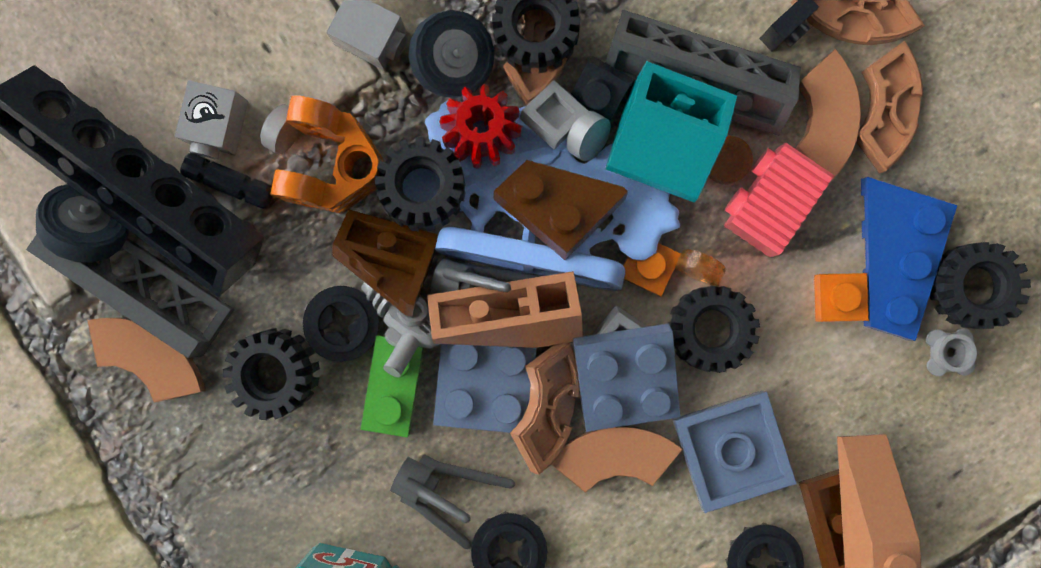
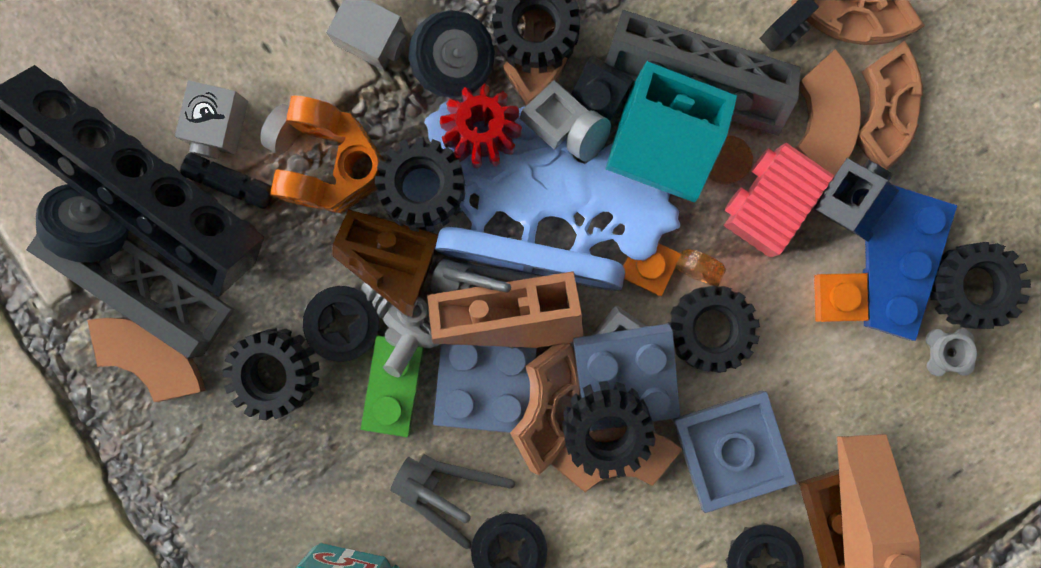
(558, 204): reddish brown wing -> none
(613, 454): none -> black tyre
(842, 196): none -> black brick

